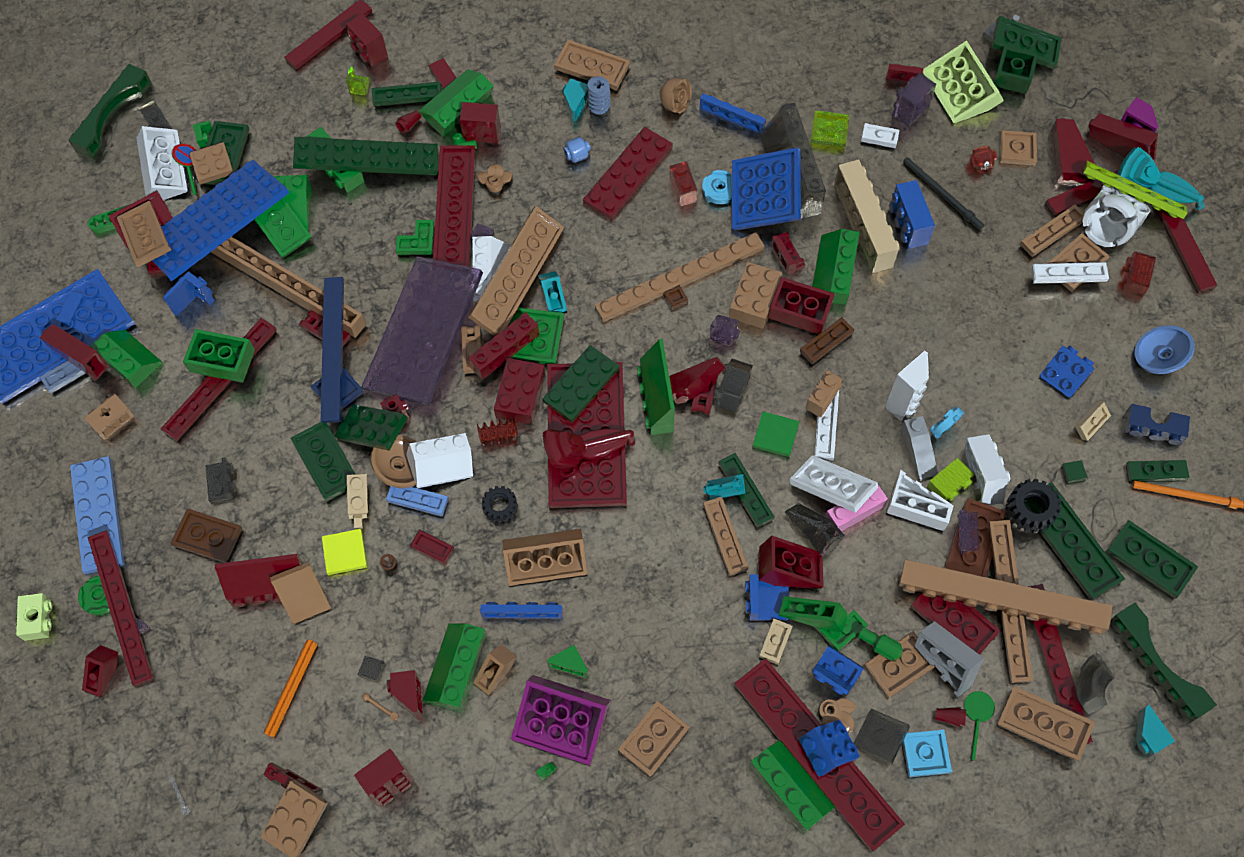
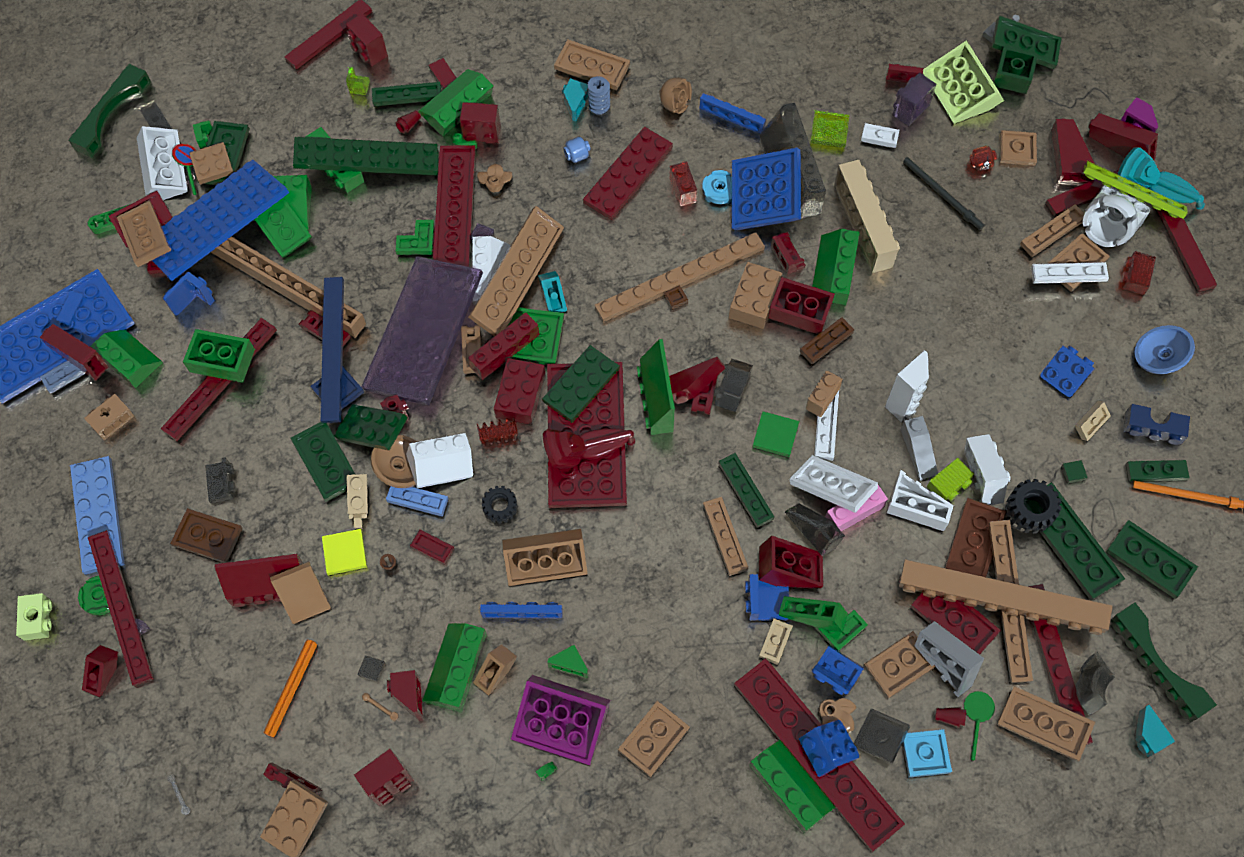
(724, 330): clear purple brick -> none
(725, 487): teal hinge -> none
(882, 644): green arm -> none
(911, 214): blue brick -> none
(950, 417): medium azure plate -> none
(968, 531): clear purple hinge -> none

